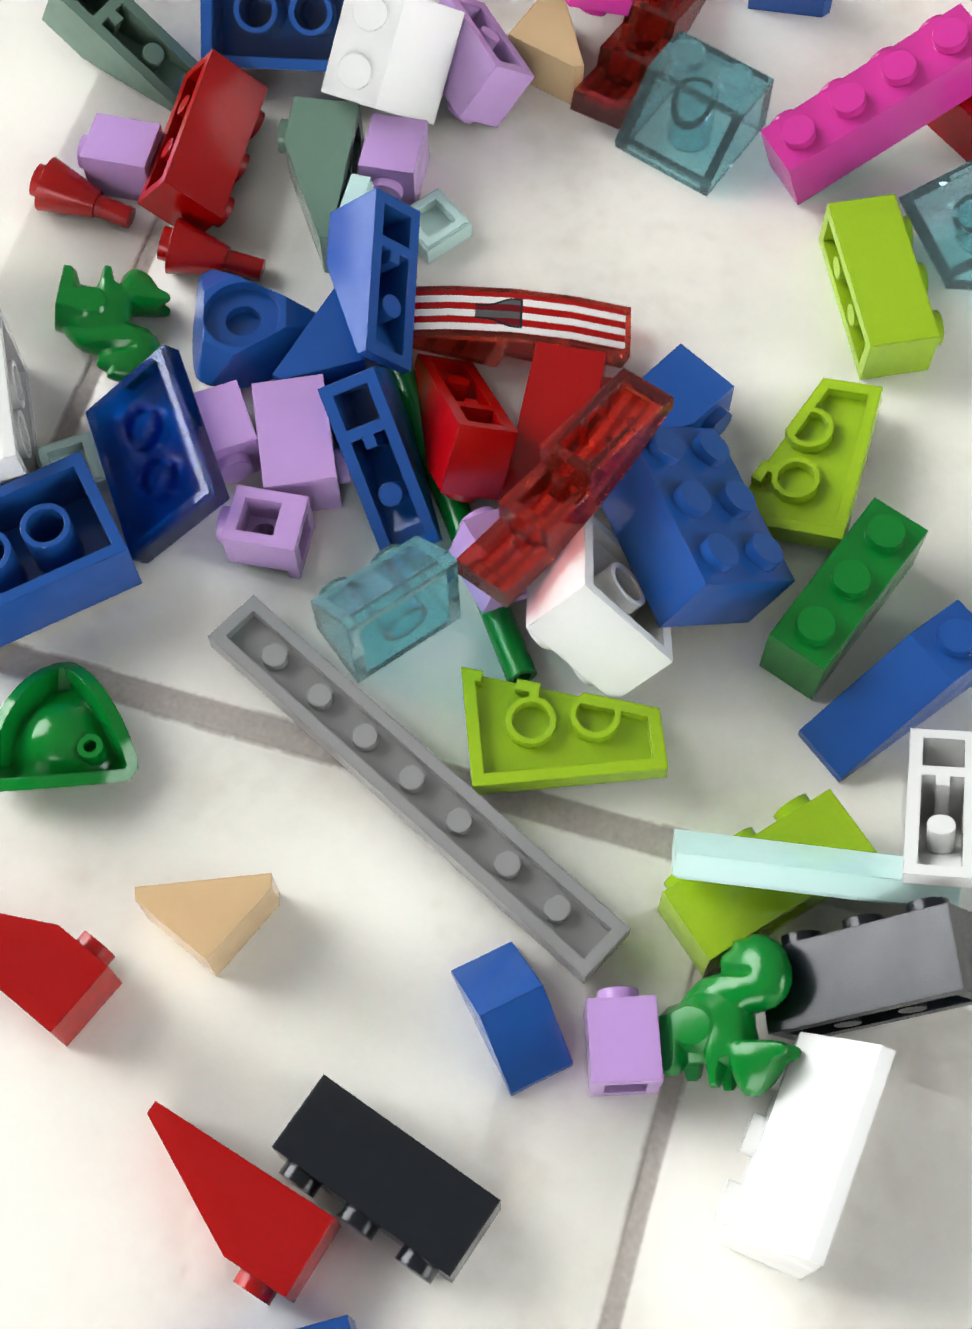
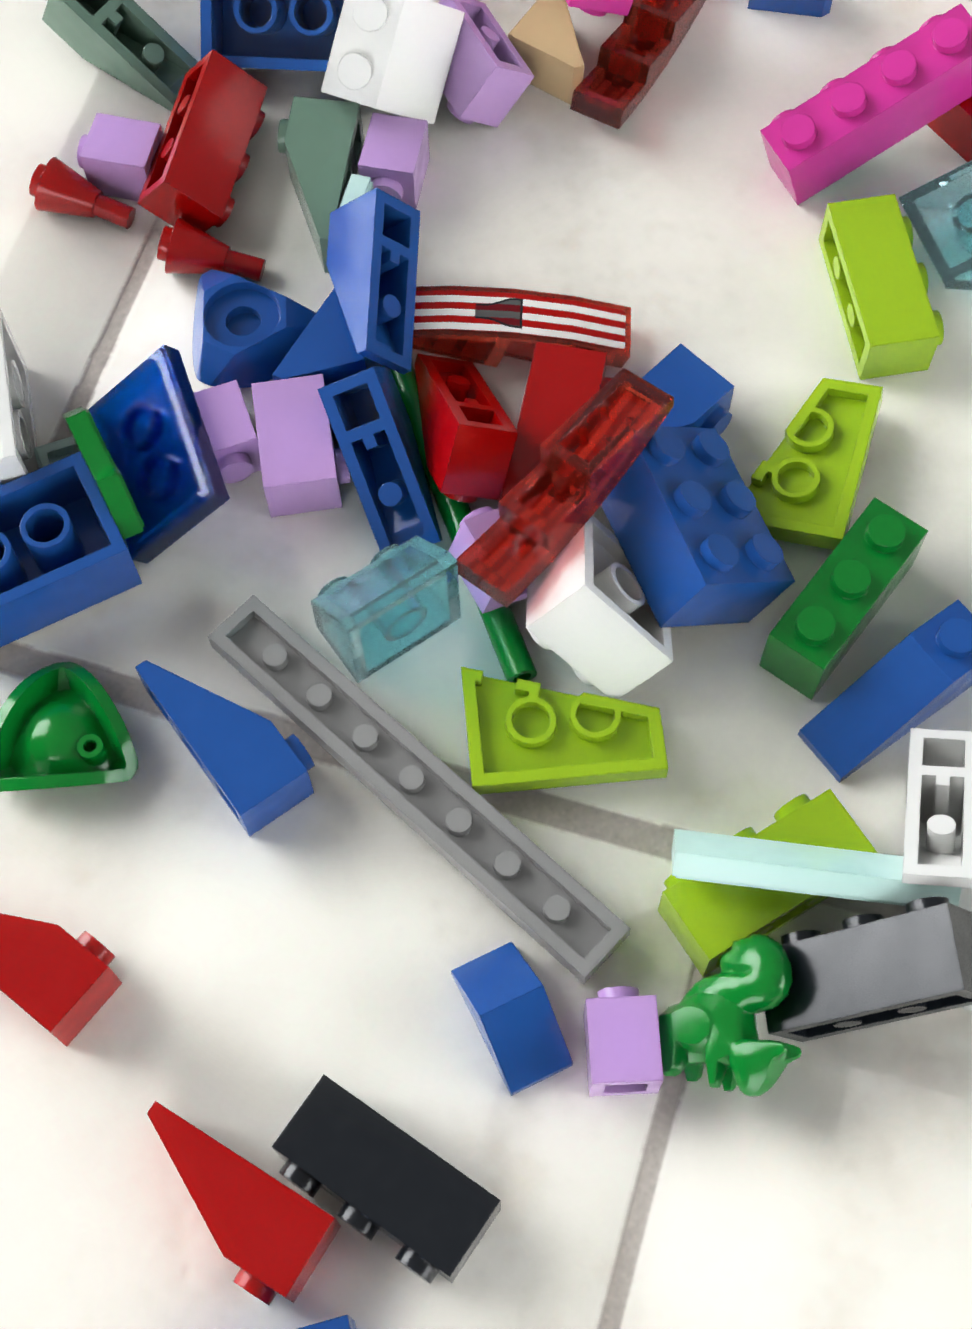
(102, 315): green animal -> none
(104, 471): none -> green tile
(211, 915): tan slope -> none
(236, 749): none -> blue slope
(267, 529): lavender brick -> none
(440, 225): light aqua tile -> none
(695, 112): clear light blue slope -> none
(804, 1154): white slope -> none

